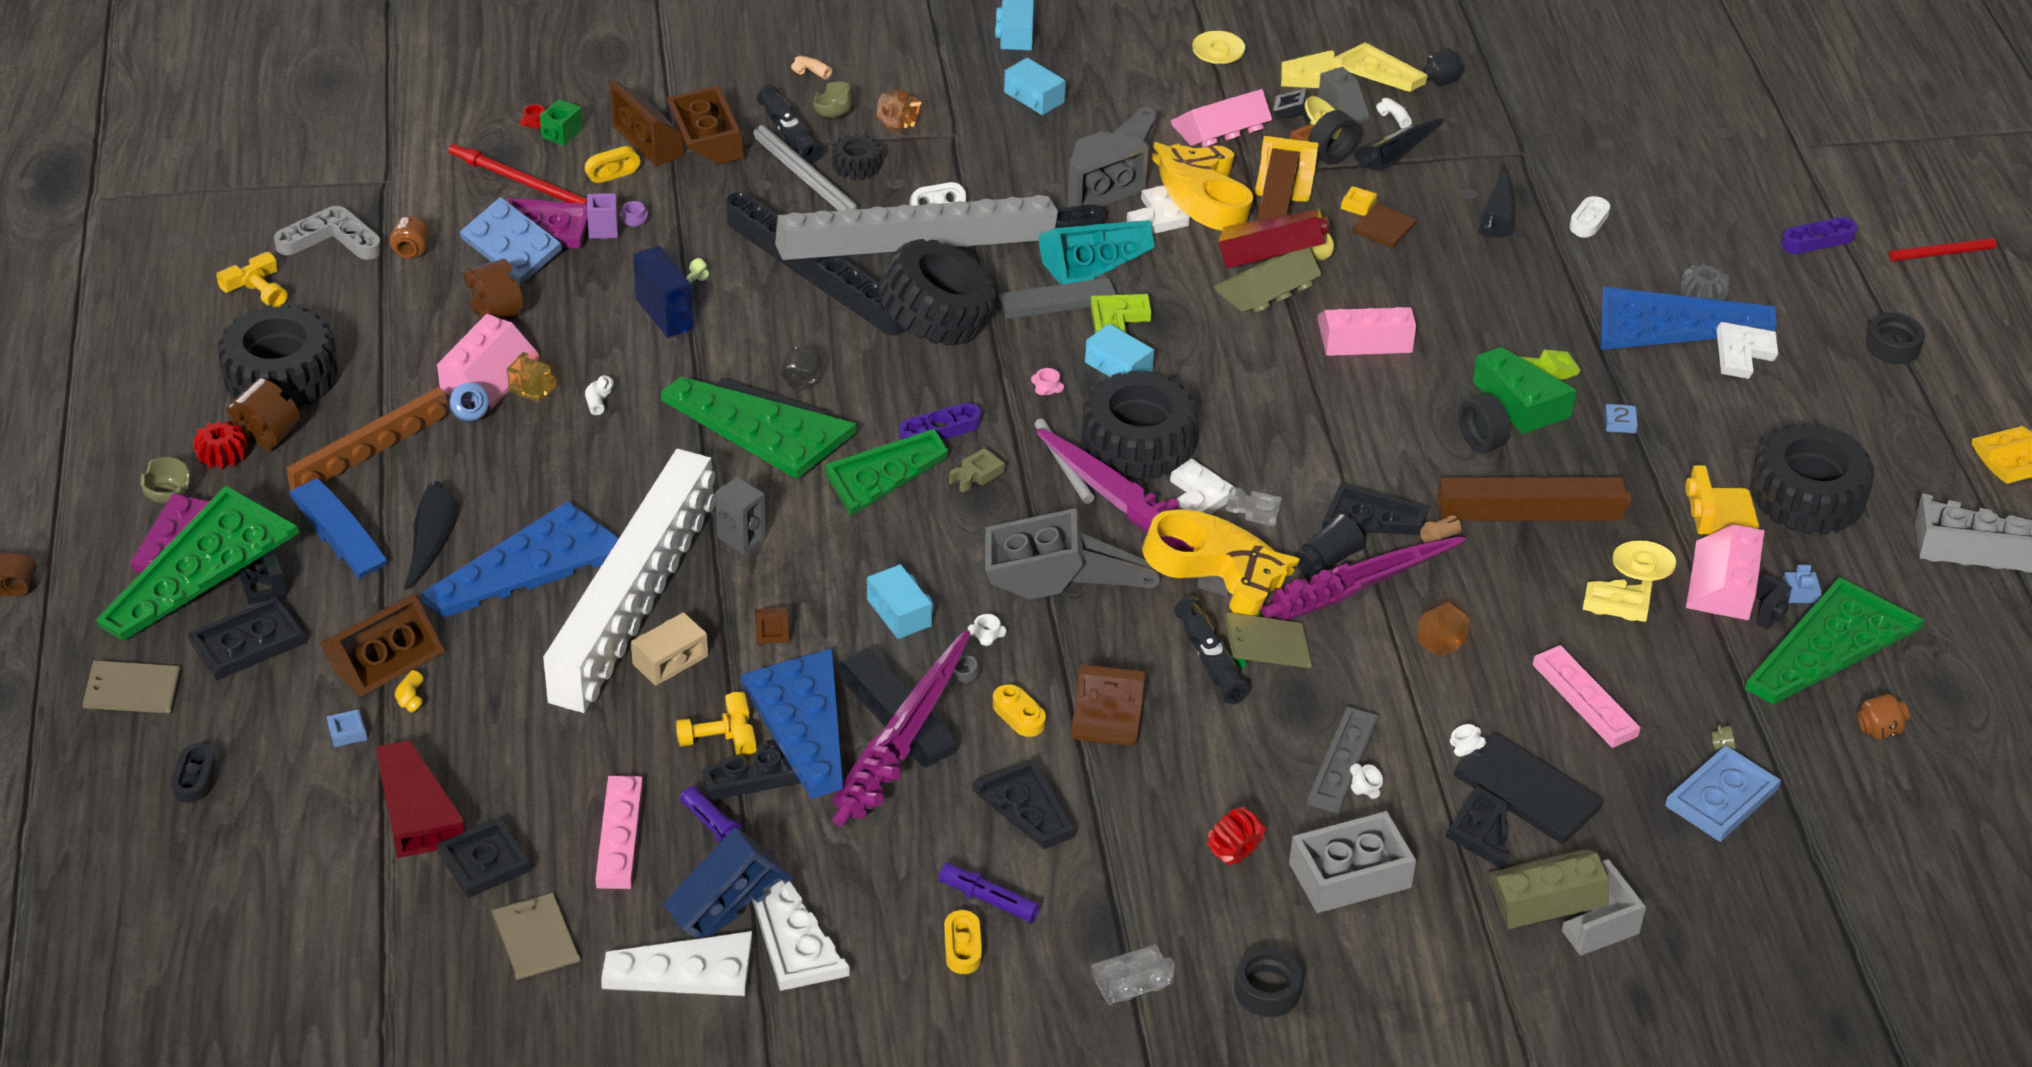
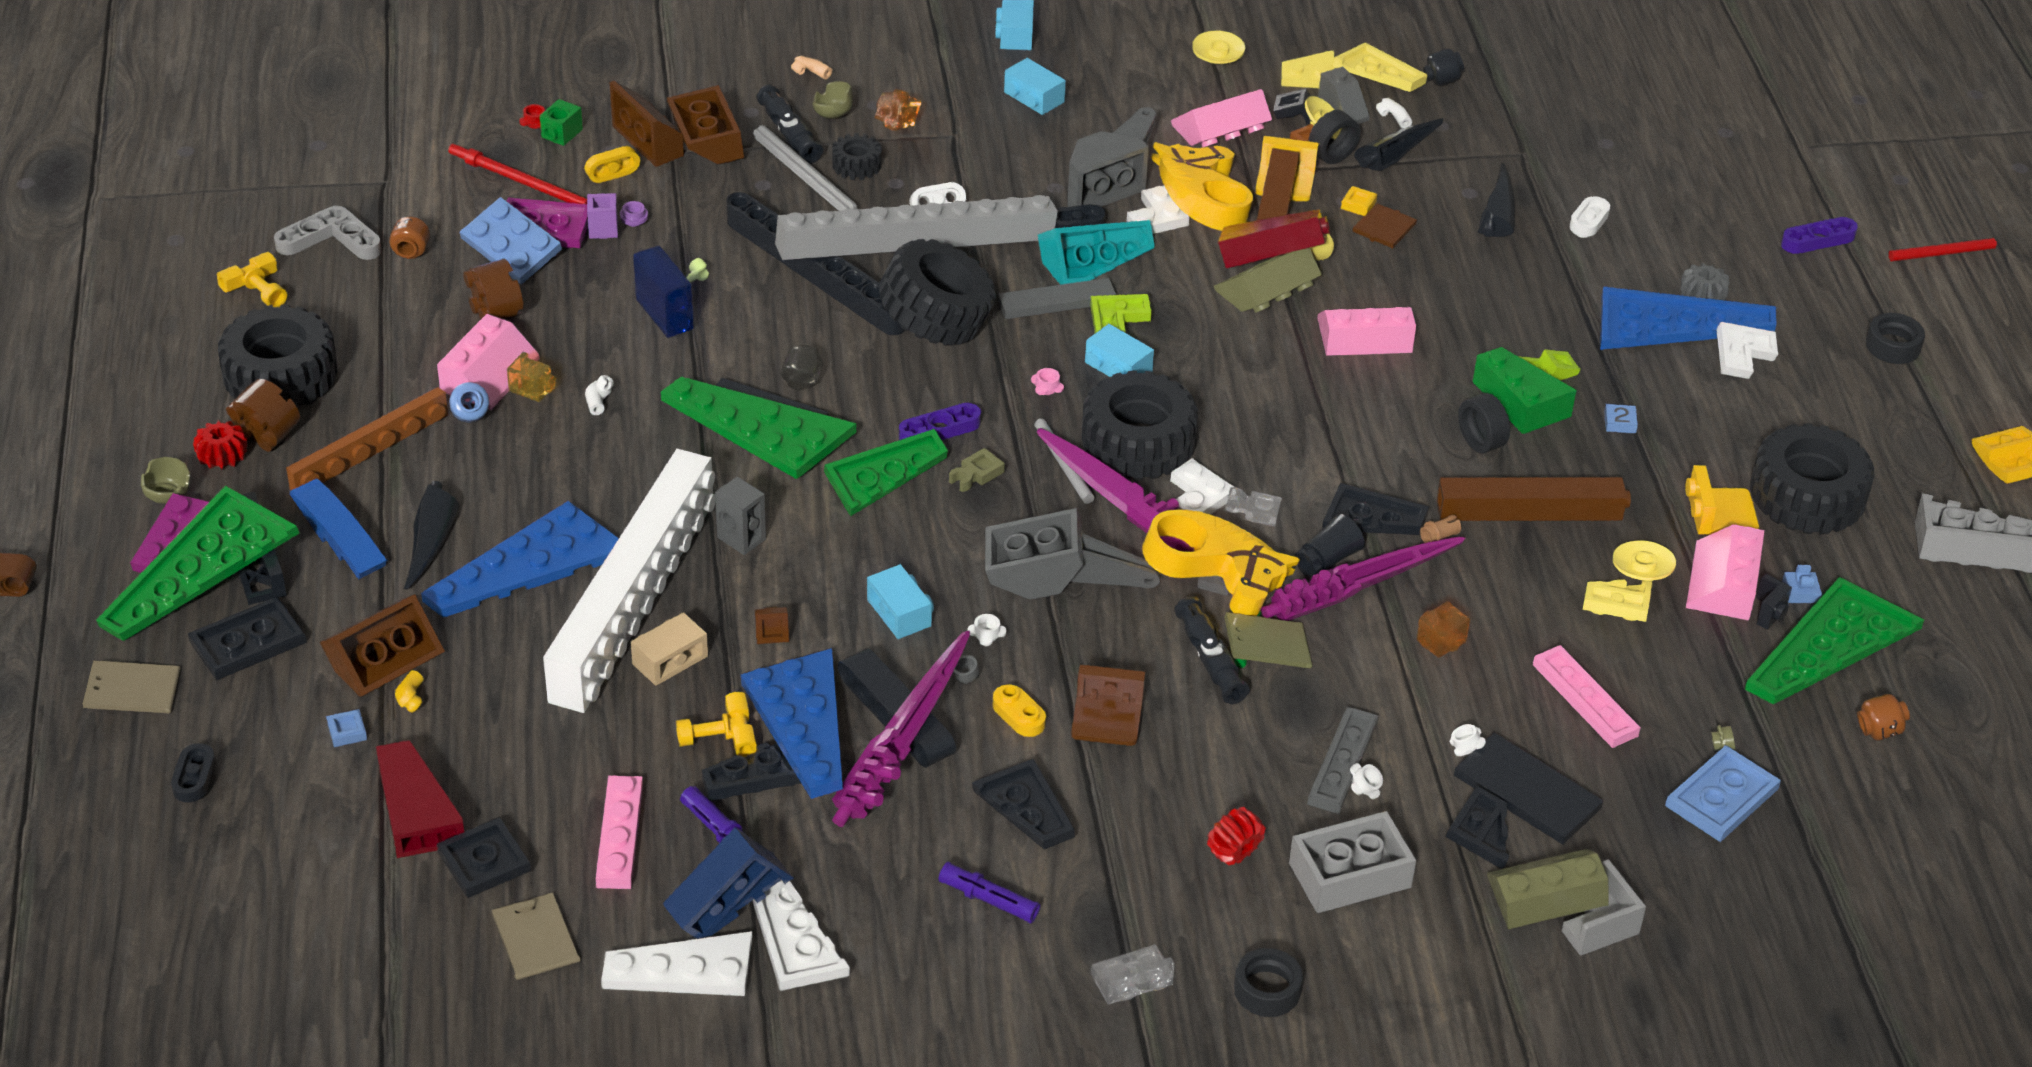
(964, 944): yellow plate -> none

